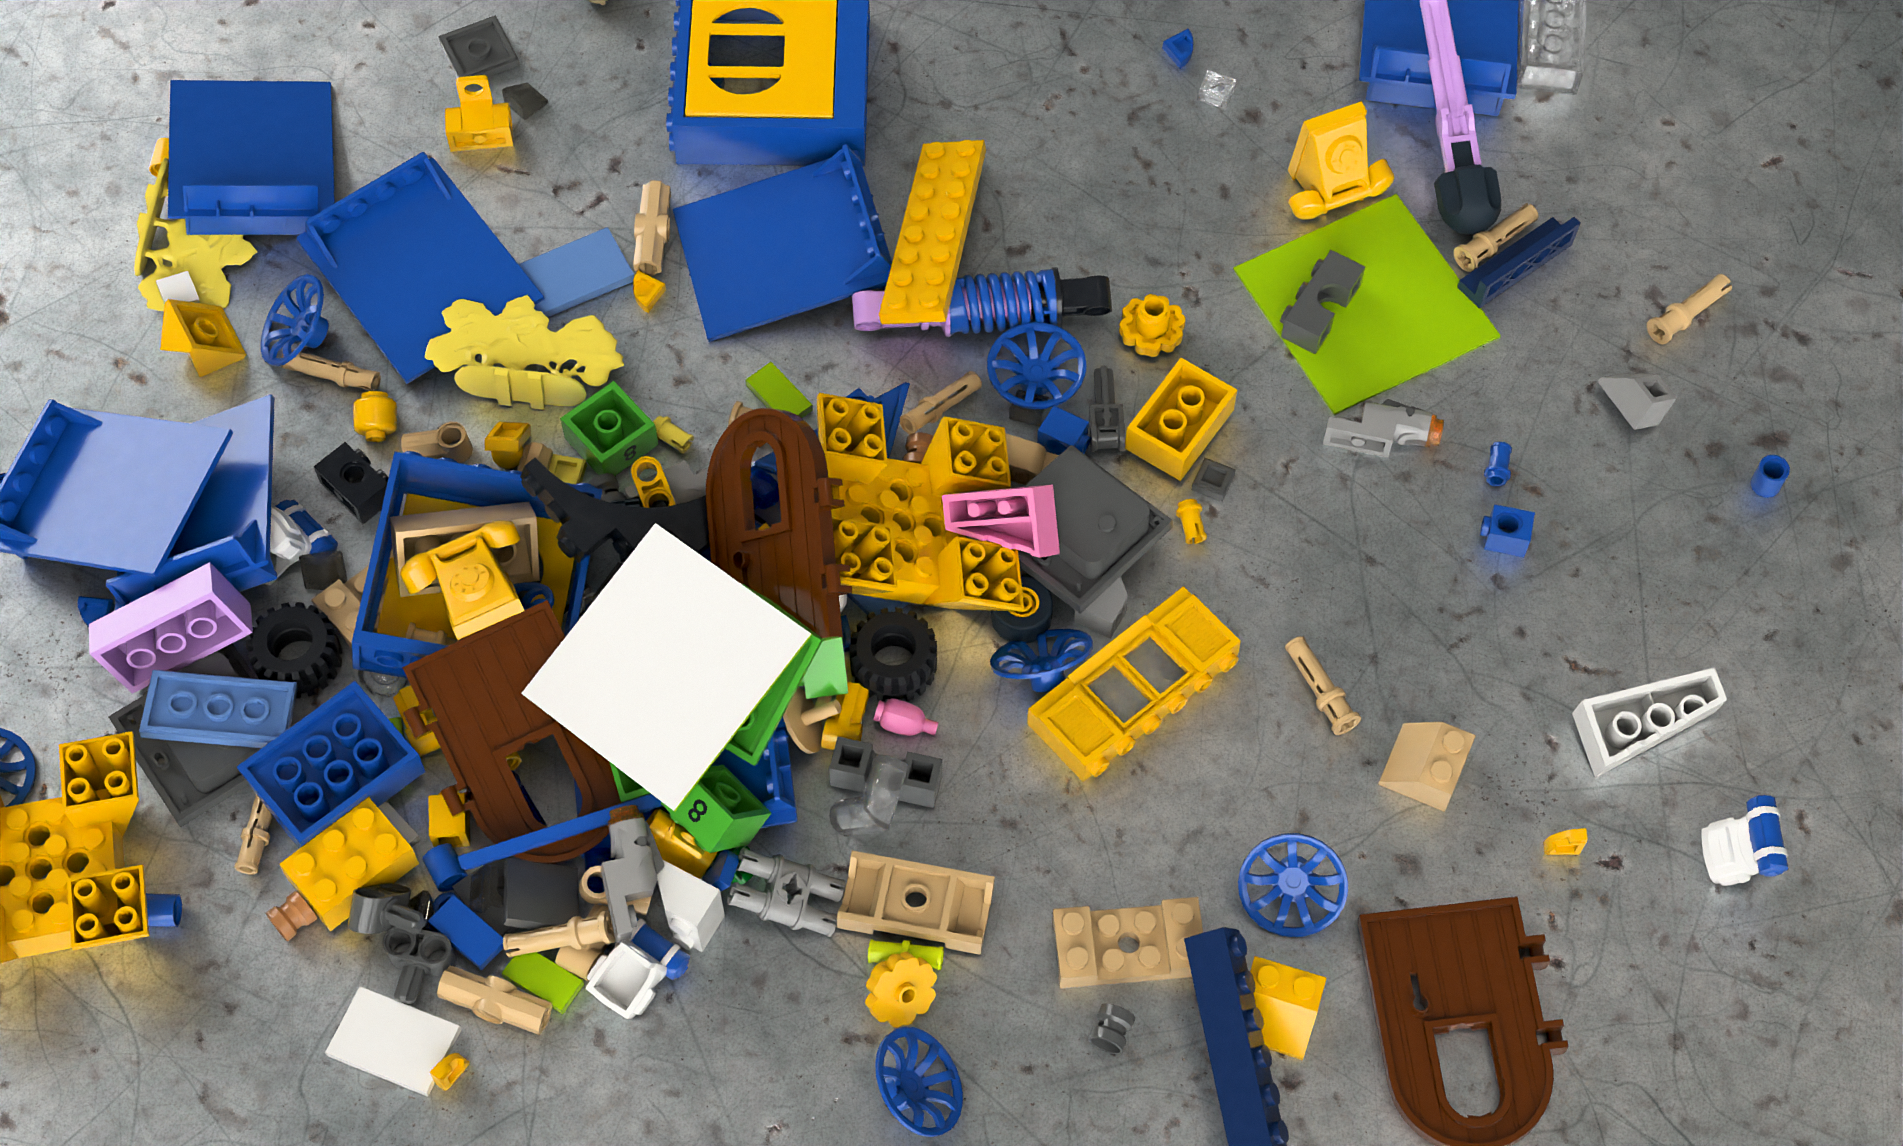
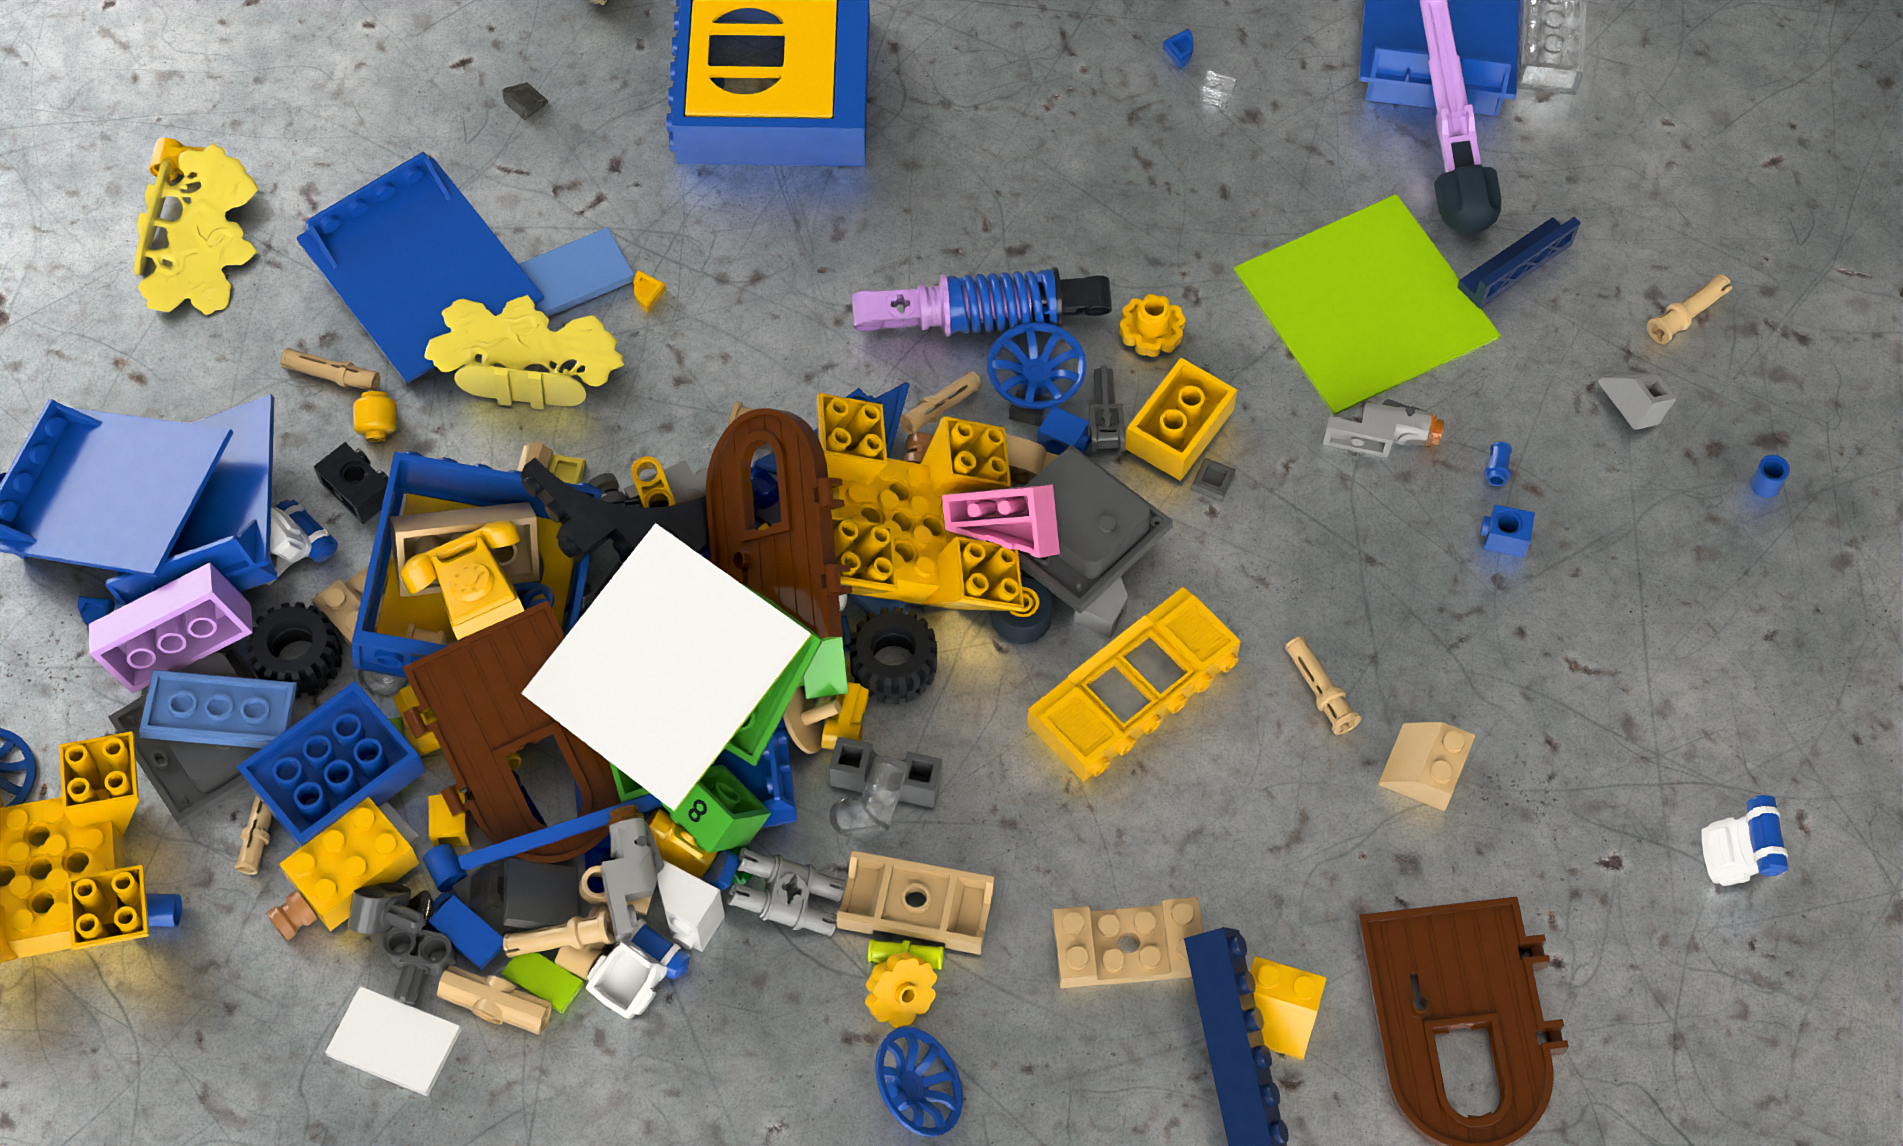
(177, 288): white tile -> none
(202, 334): yellow slope -> none
(249, 155): blue door -> none
(305, 326): blue wheel -> none
(322, 569): clear smoke slope -> none
(437, 442): tan piece -> none
(449, 1070): yellow tile -> none
(478, 120): yellow piece -> none
(479, 49): dark grey tile -> none
(507, 443): yellow tile -> none
(609, 430): bright green brick -> none
(652, 228): tan piece -> none
(672, 434): light yellow pin -> none
(777, 391): lime tile -> none
(783, 245): blue door -> none
(903, 718): bright pink plant -> none
(933, 233): yellow plate -> none
(1048, 668): blue wheel -> none
(1111, 1028): dark grey wheel -> none
(1191, 520): yellow pin -> none
(1293, 882): blue wheel -> none
(1332, 280): dark grey arch -> none
(1333, 163): yellow piece -> none
(1486, 243): tan pin -> none
(1566, 842): yellow tile -> none
(1638, 718): white wedge -> none

